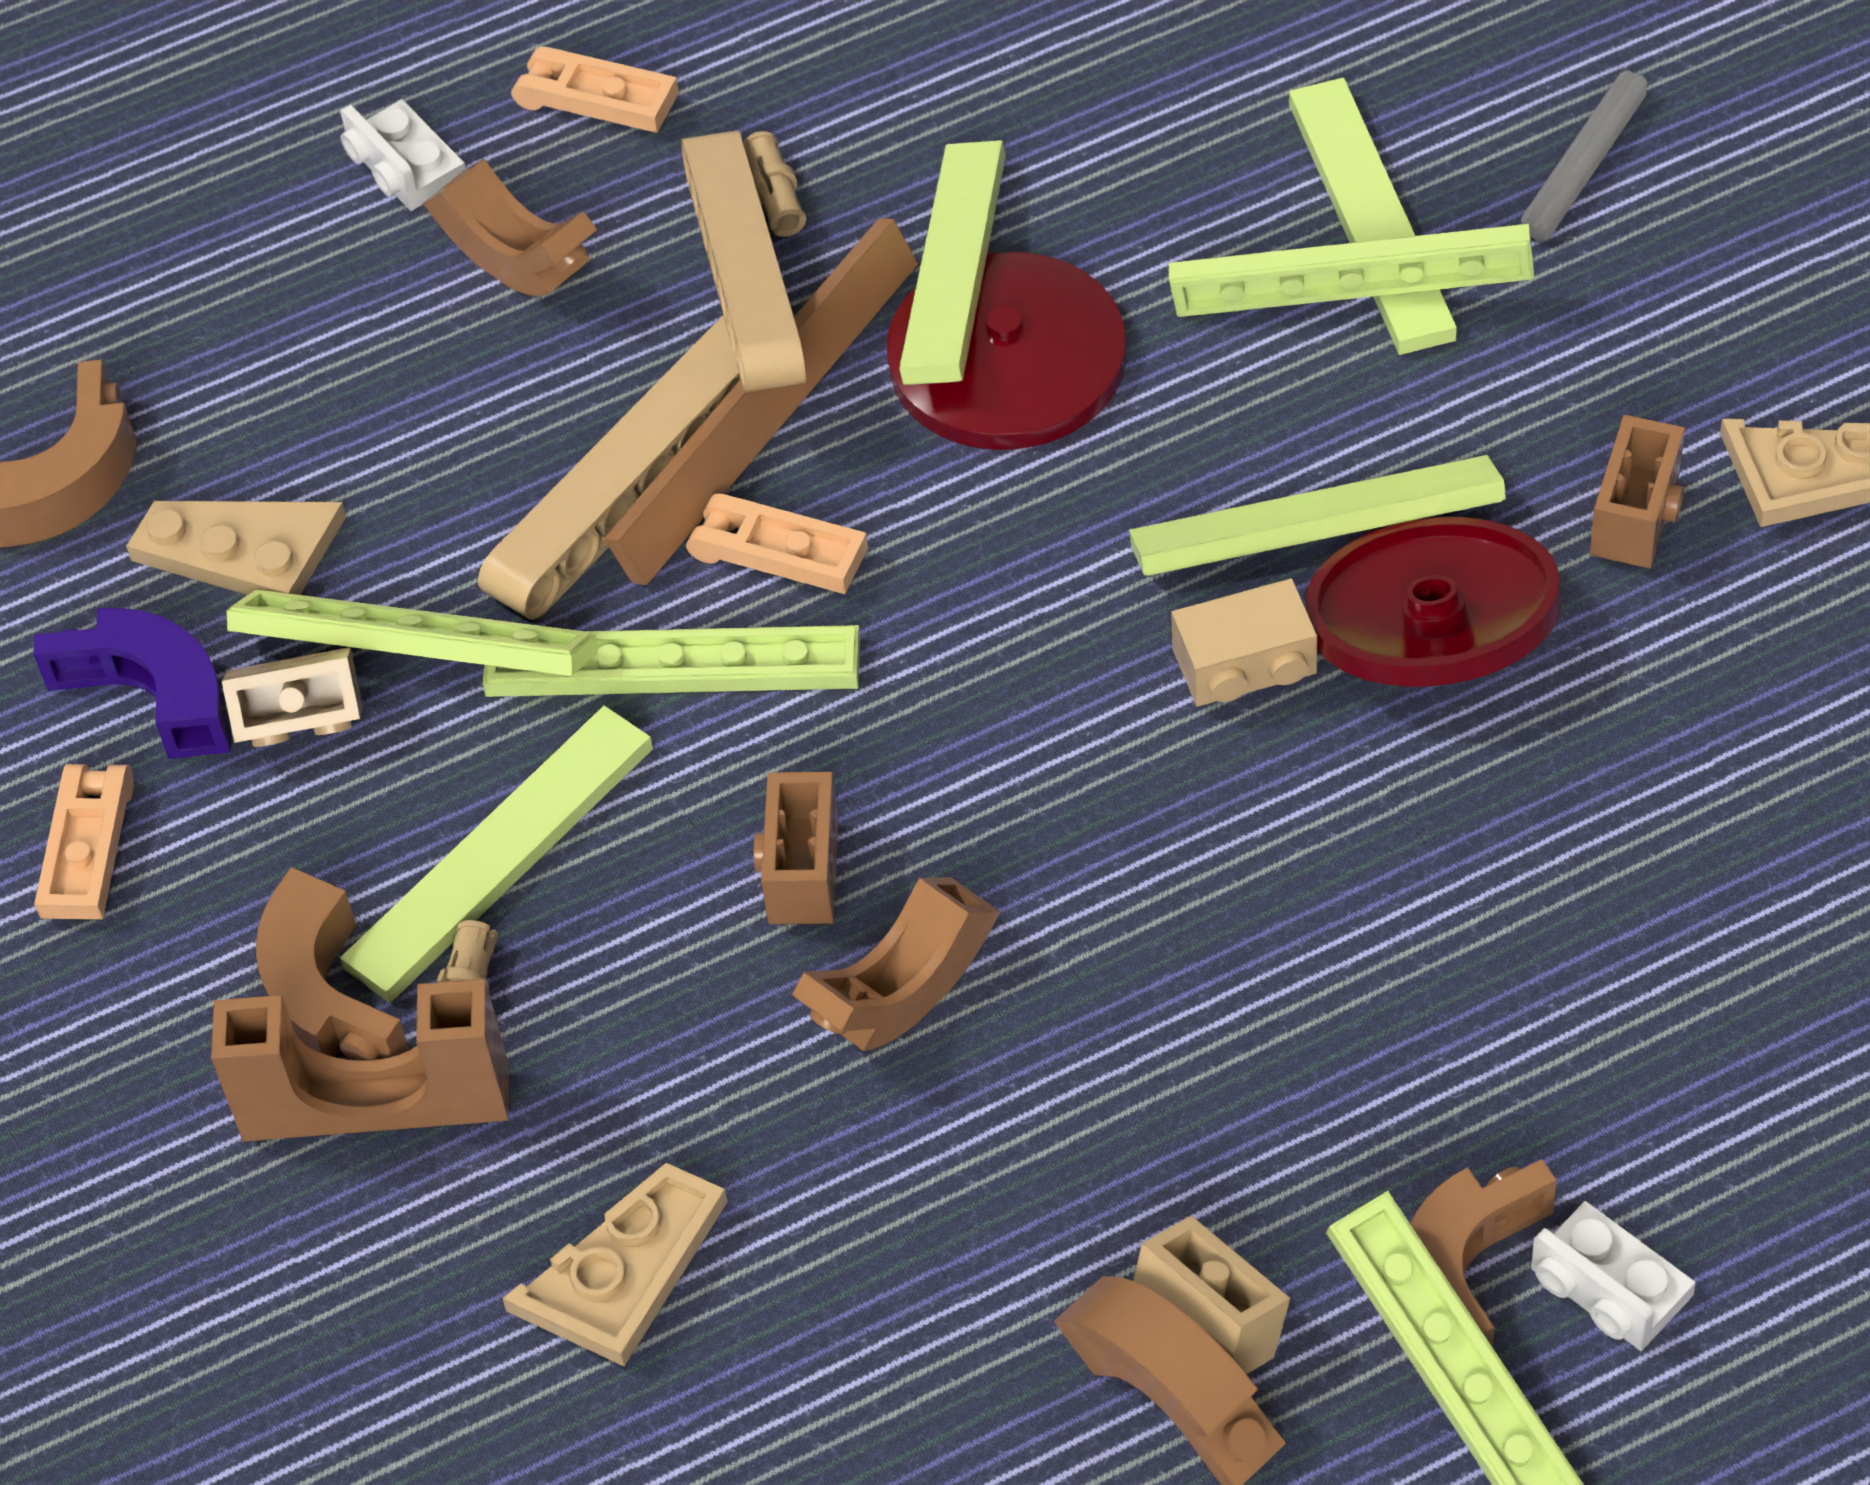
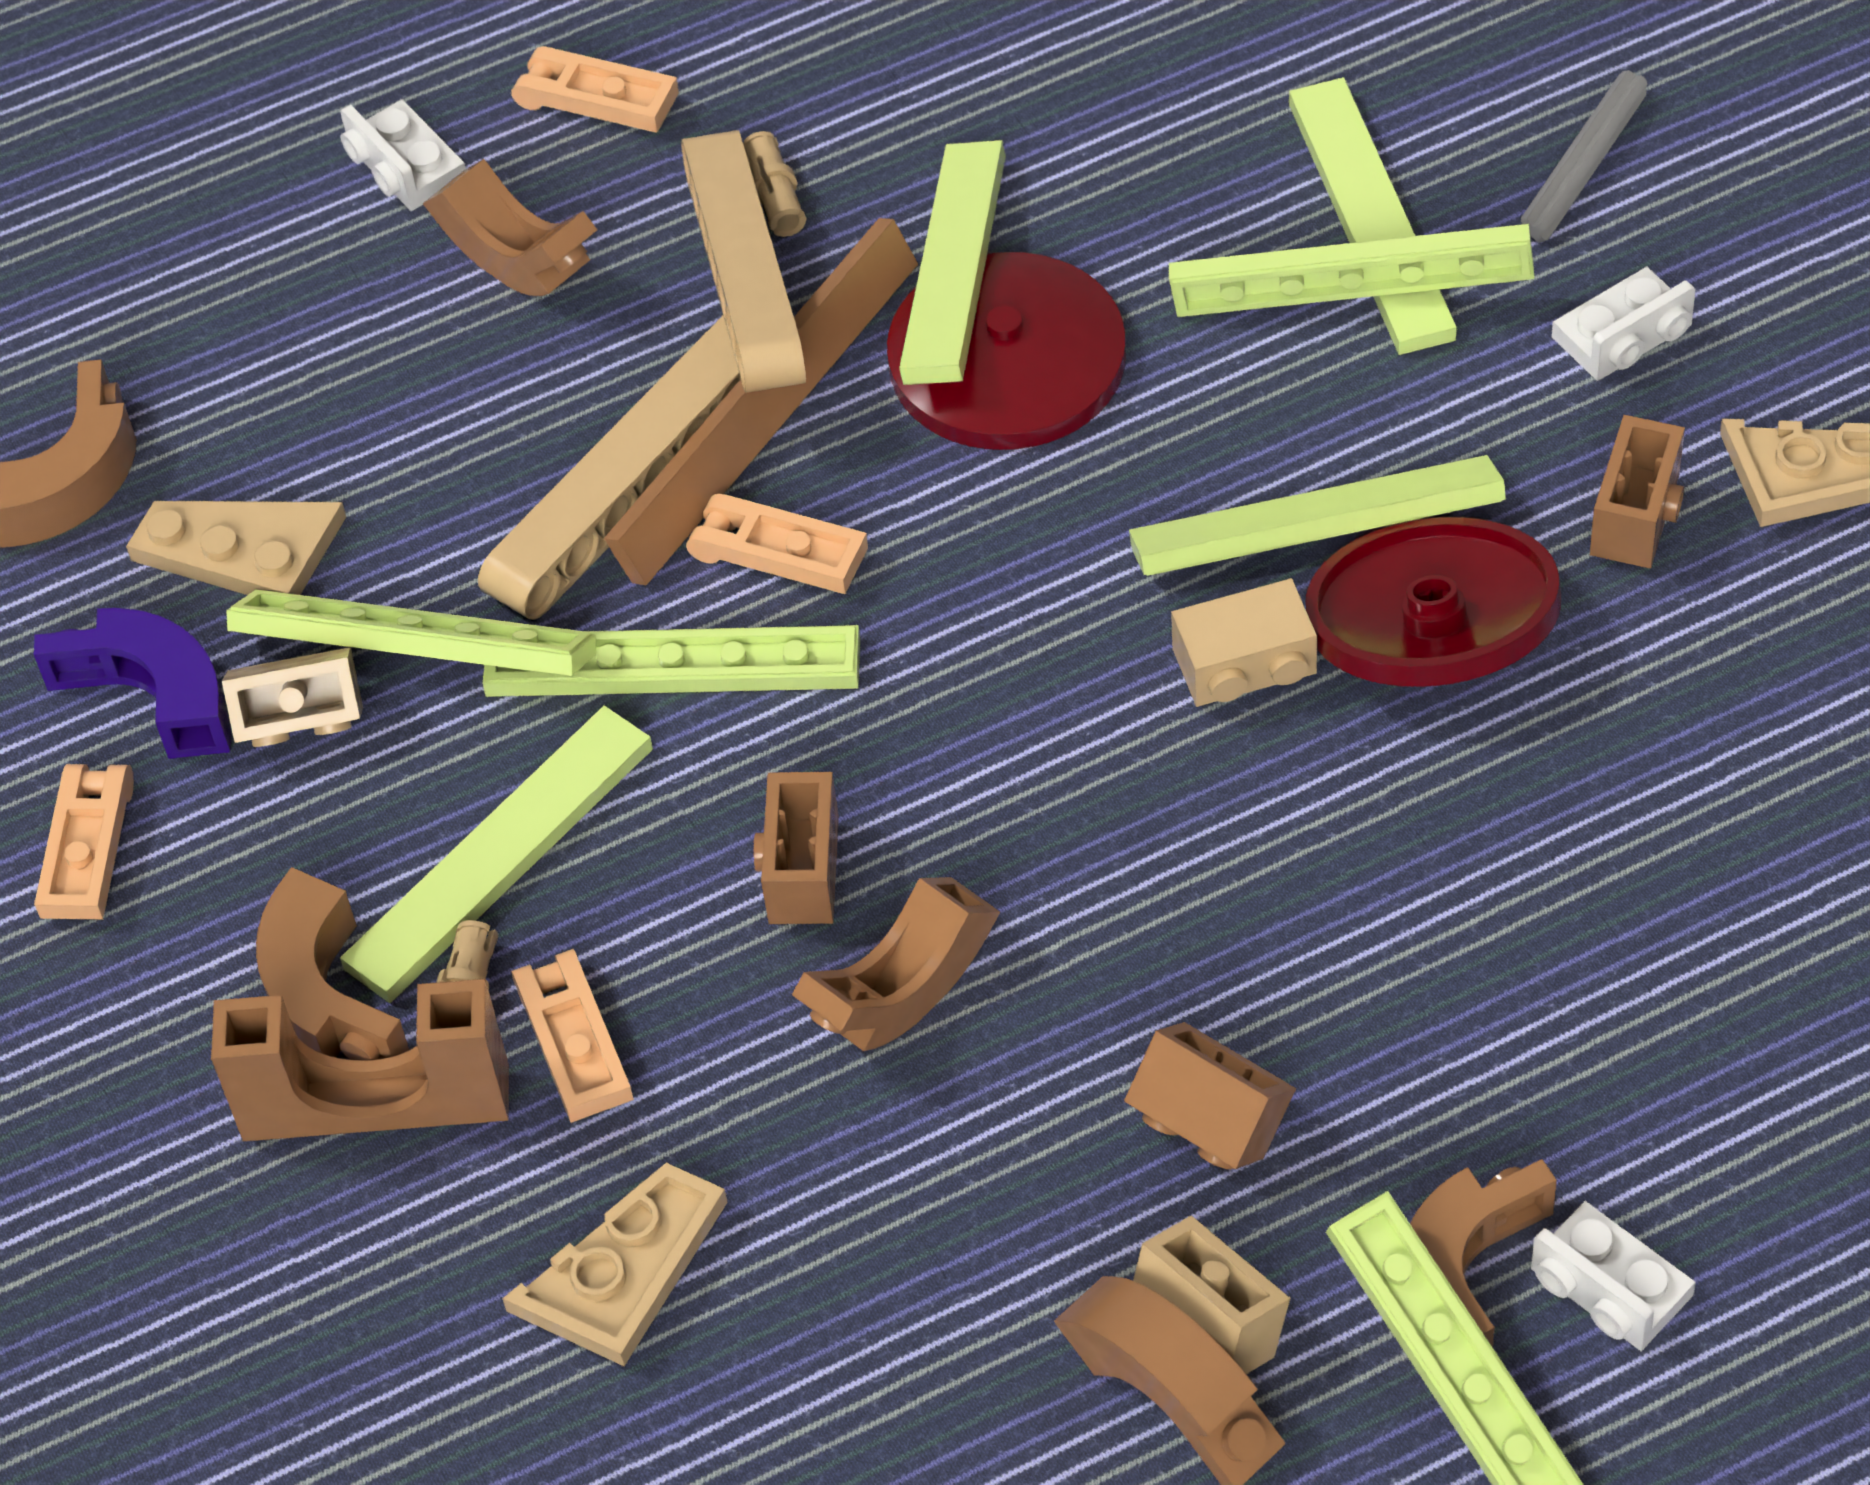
(573, 1037): none -> light nougat plate
(1209, 1096): none -> medium nougat brick
(1625, 322): none -> white bracket

